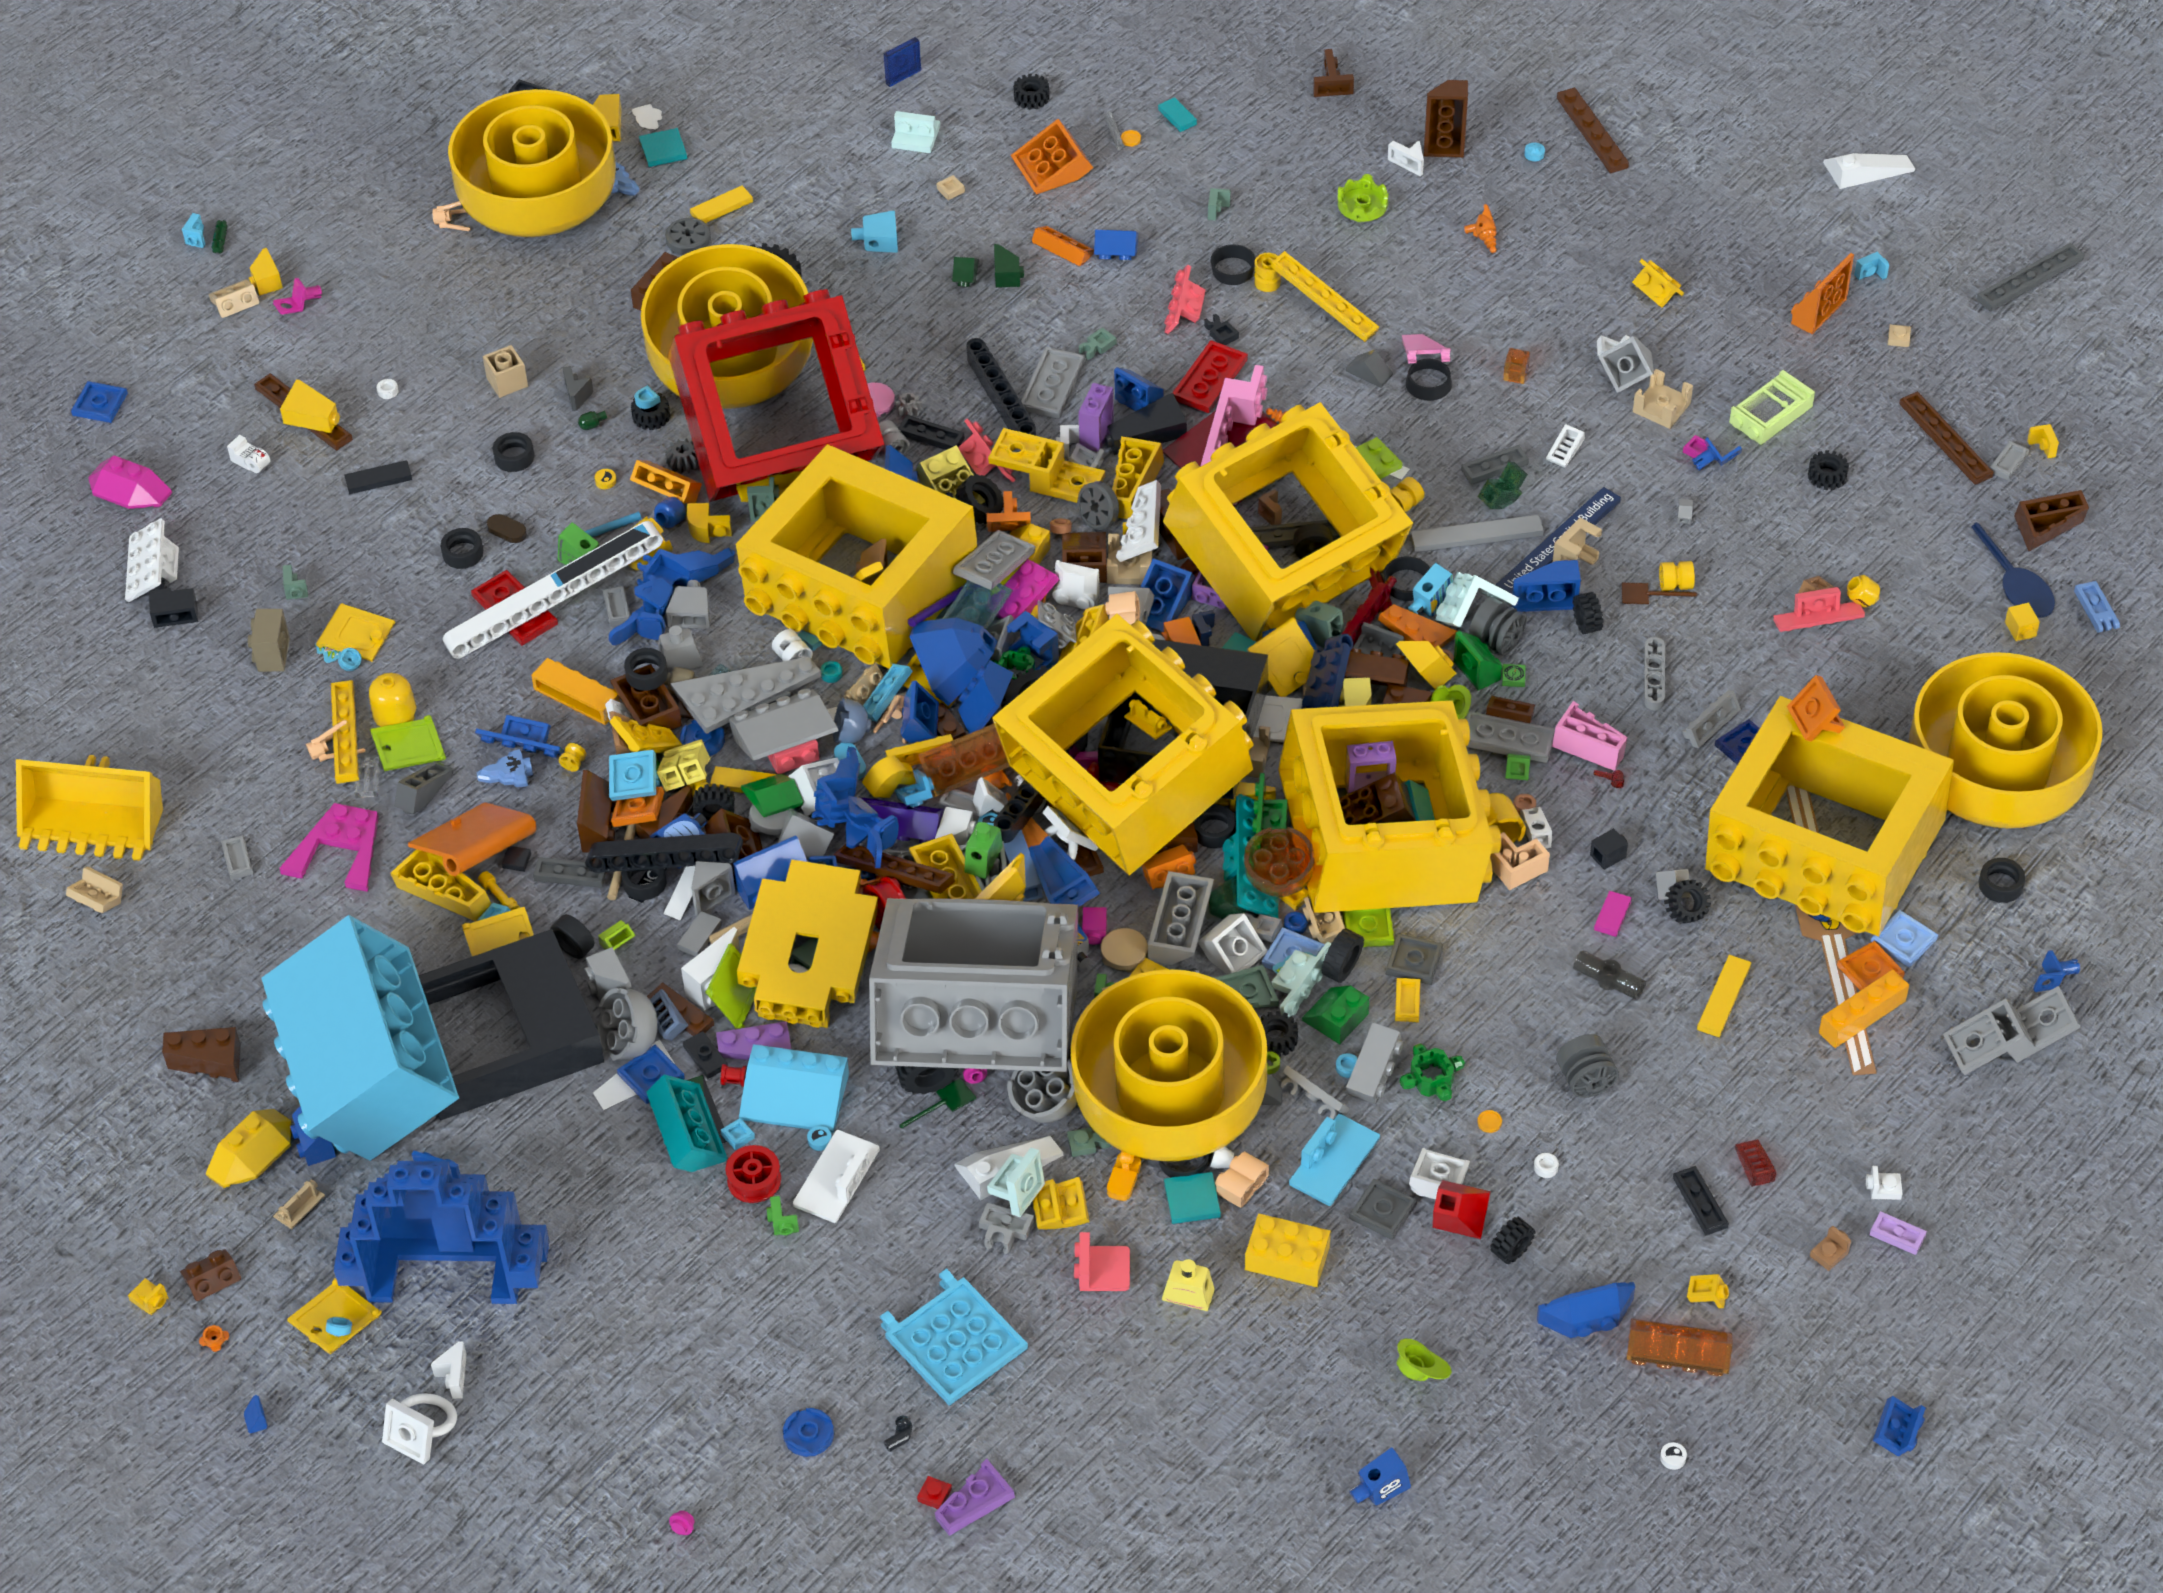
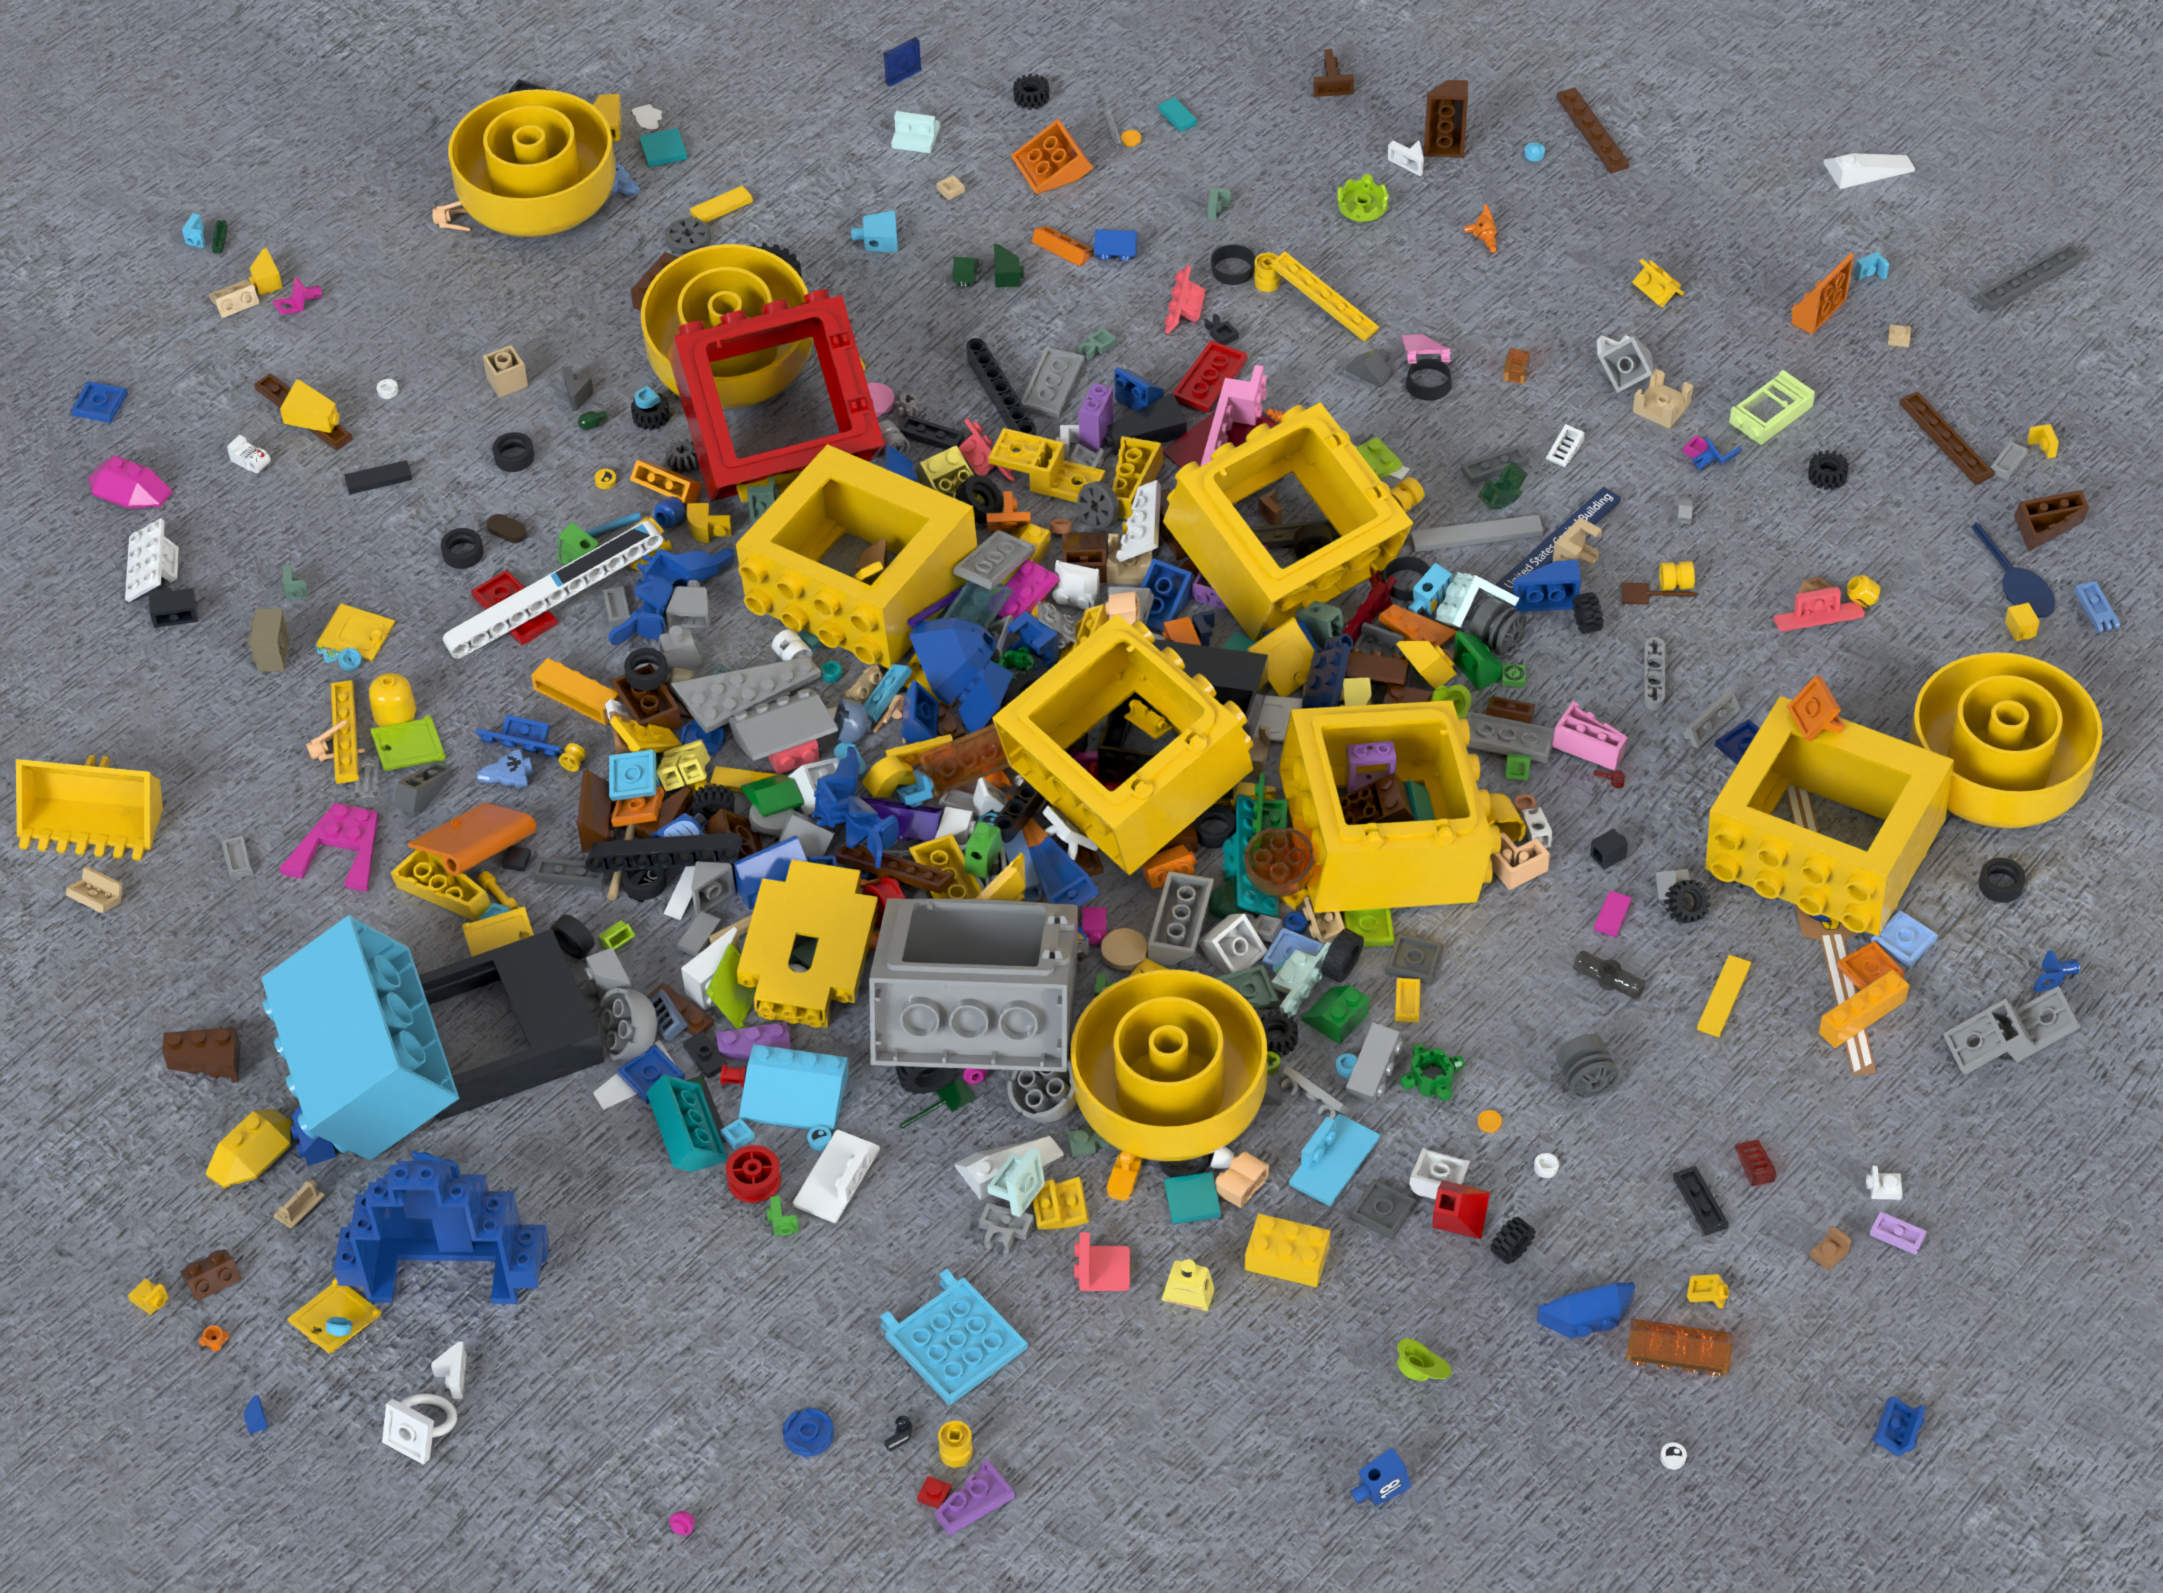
(955, 1444): none -> yellow wheel

